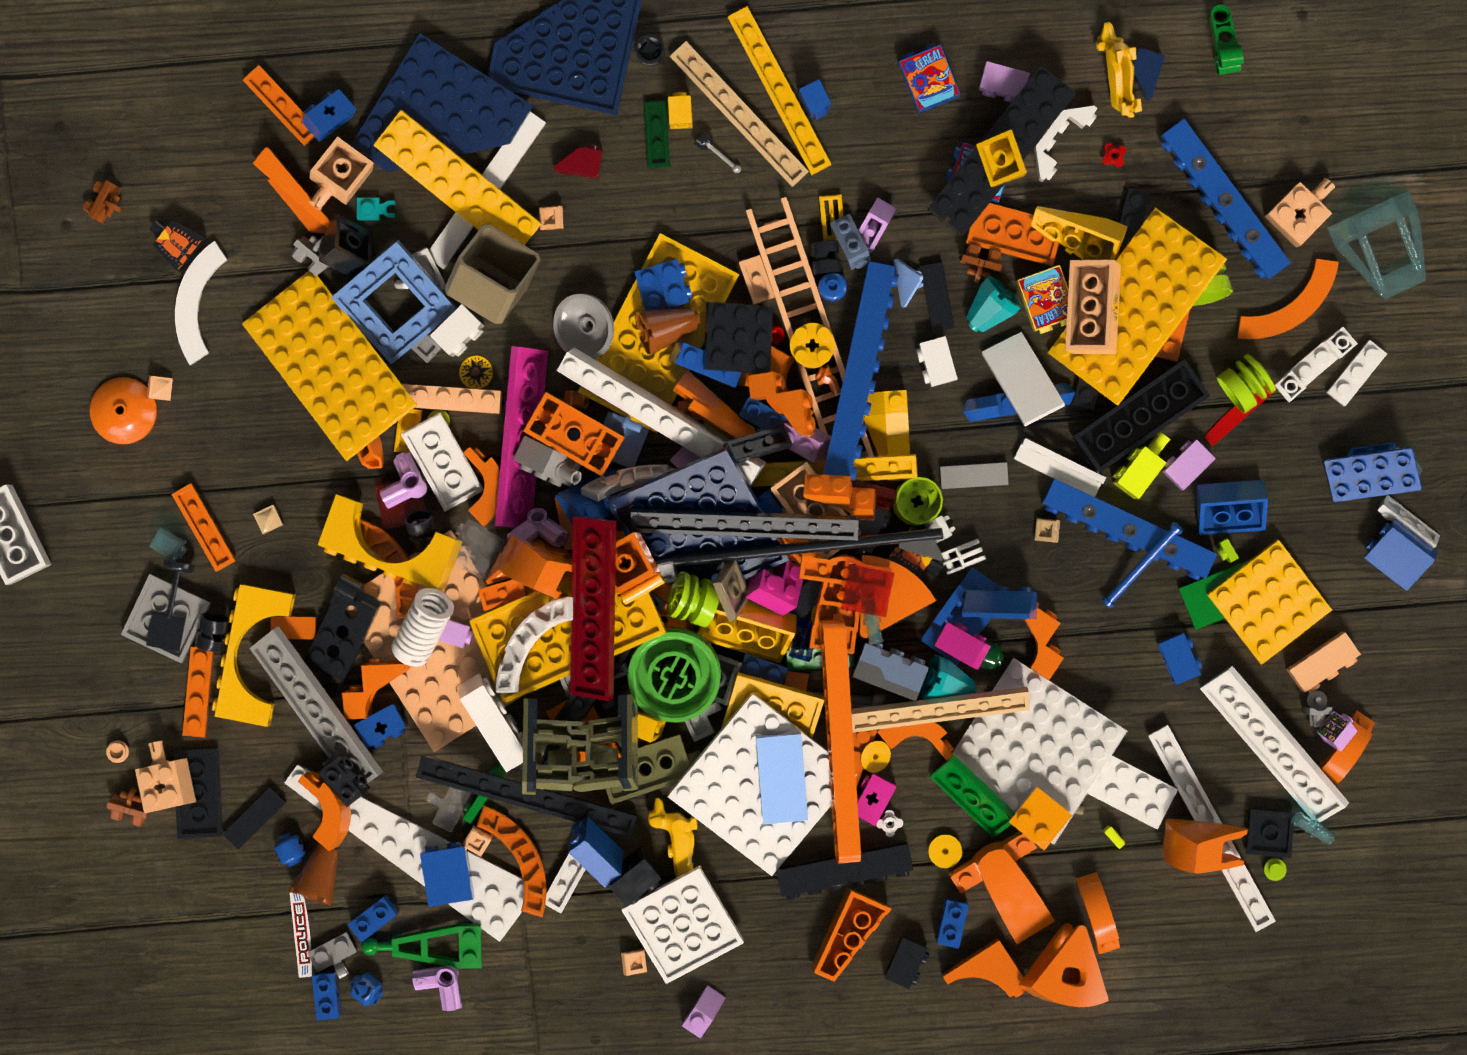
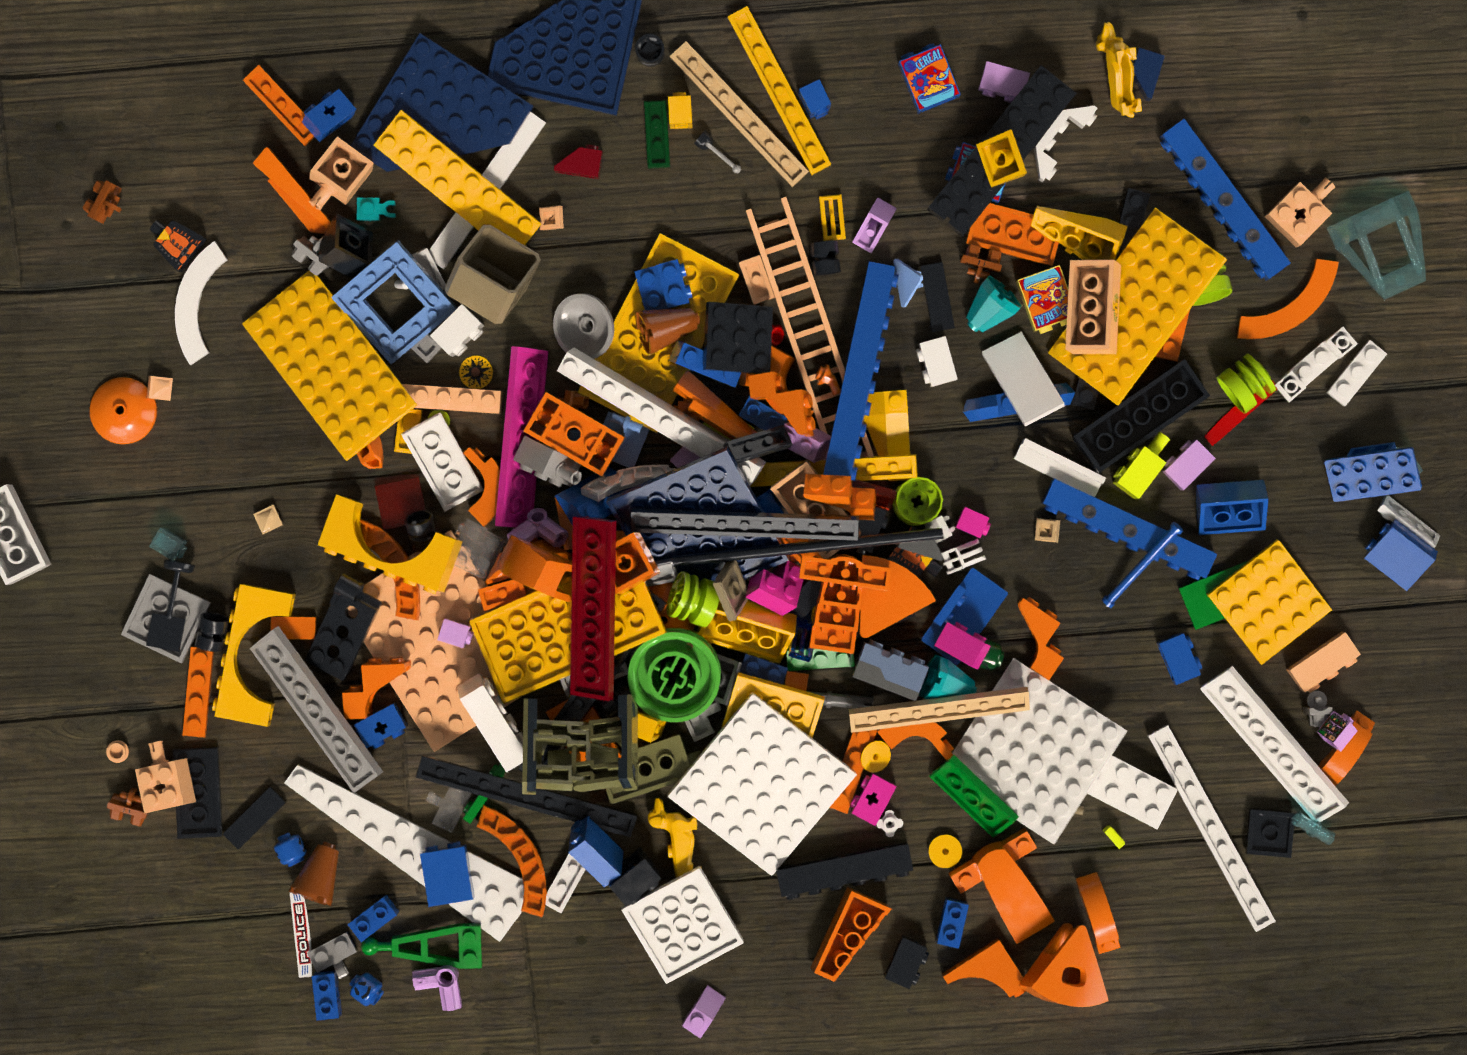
(204, 527): orange plate -> none
(335, 814): orange arch -> none
(344, 779): black brick -> none
(402, 489): lavender piece -> none
(422, 627): white piece -> none
(477, 840): light nougat tile -> none
(525, 636): white tile -> none
(634, 962): light nougat tile -> none
(642, 588): yellow piece -> none
(782, 778): light blue tile -> none
(820, 335): yellow plate -> none
(832, 287): blue head -> none
(840, 741): orange beam -> none
(851, 242): sand blue bracket -> none
(867, 590): clear red plate -> none
(873, 628): clear light blue pin -> none
(973, 523): none -> dark pink brick
(974, 475): light grey tile -> none
(1000, 603): blue slope -> none
(1040, 818): light orange plate -> none
(1109, 159): red plate -> none
(1199, 845): orange piece -> none
(1226, 550): lime plate -> none
(1228, 54): green piece -> none
(1275, 869): lime plate -> none

